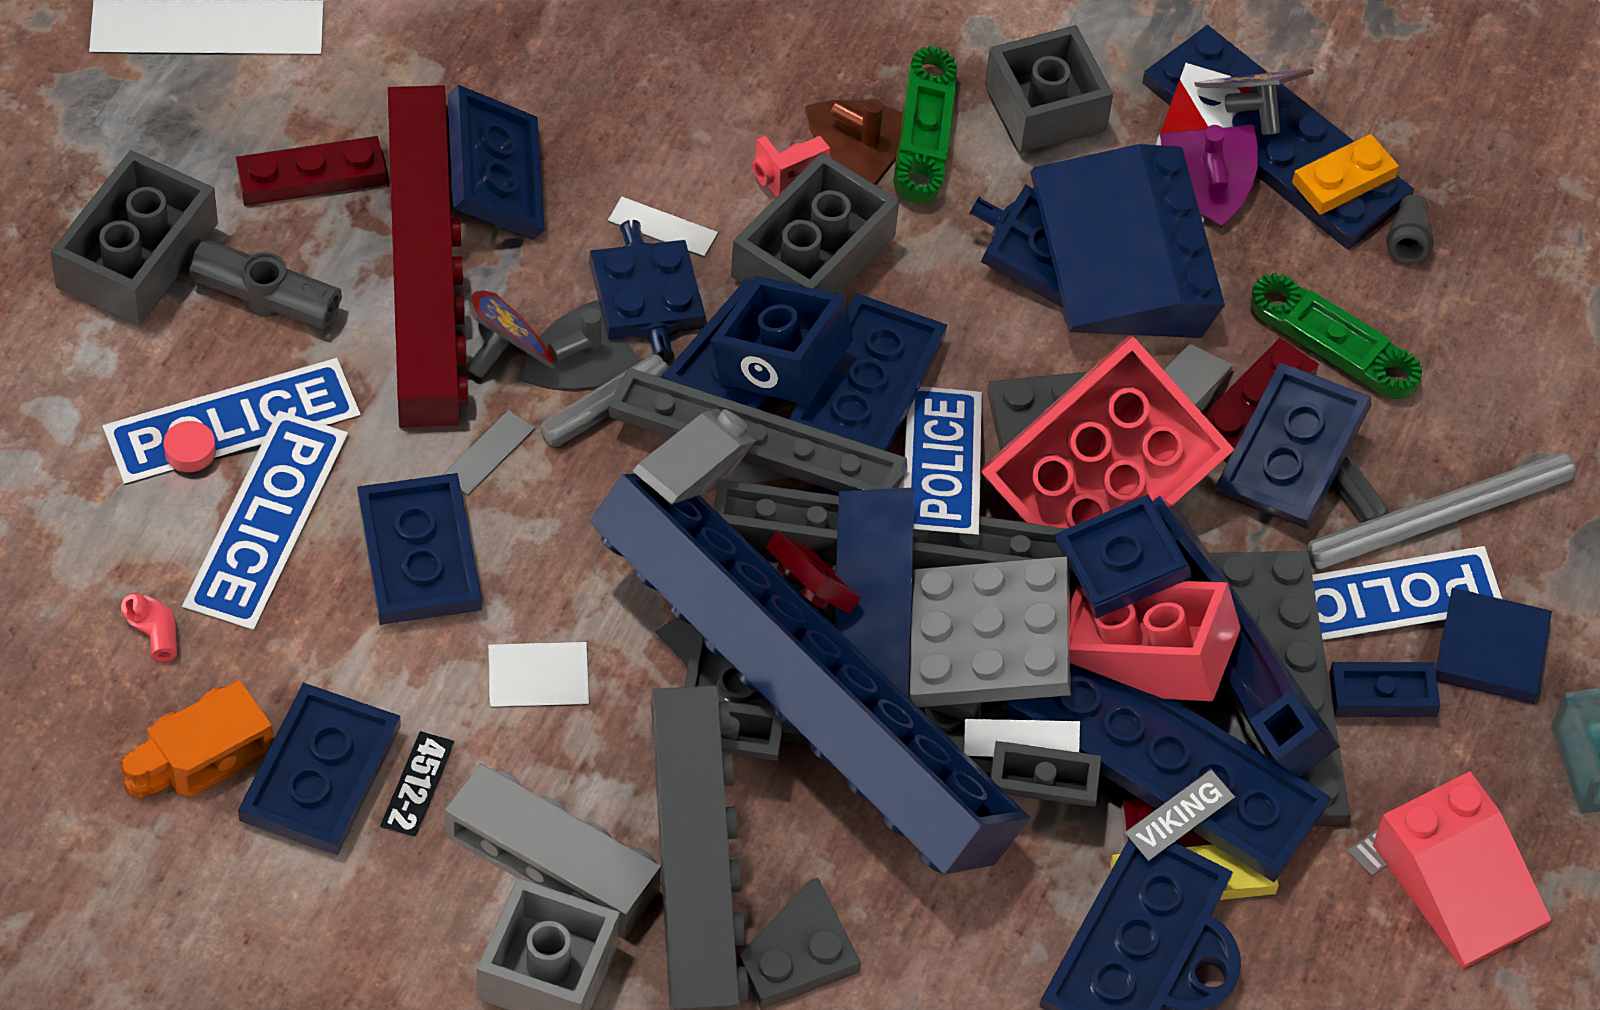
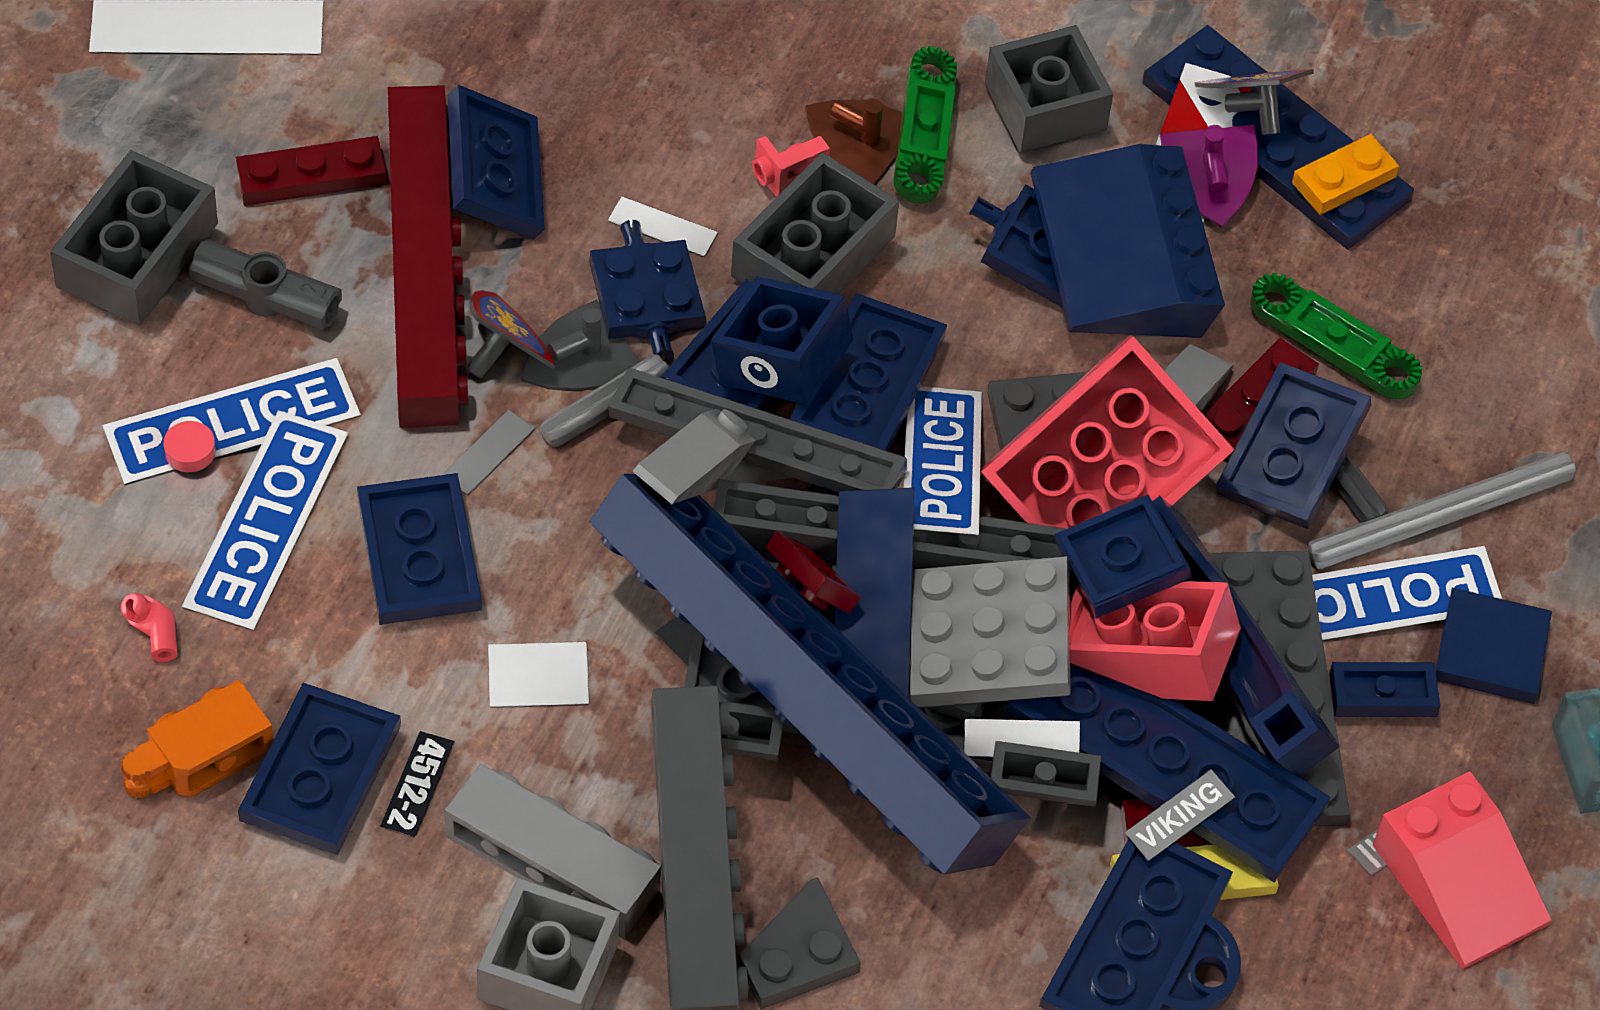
(1411, 232): dark grey cone -> none

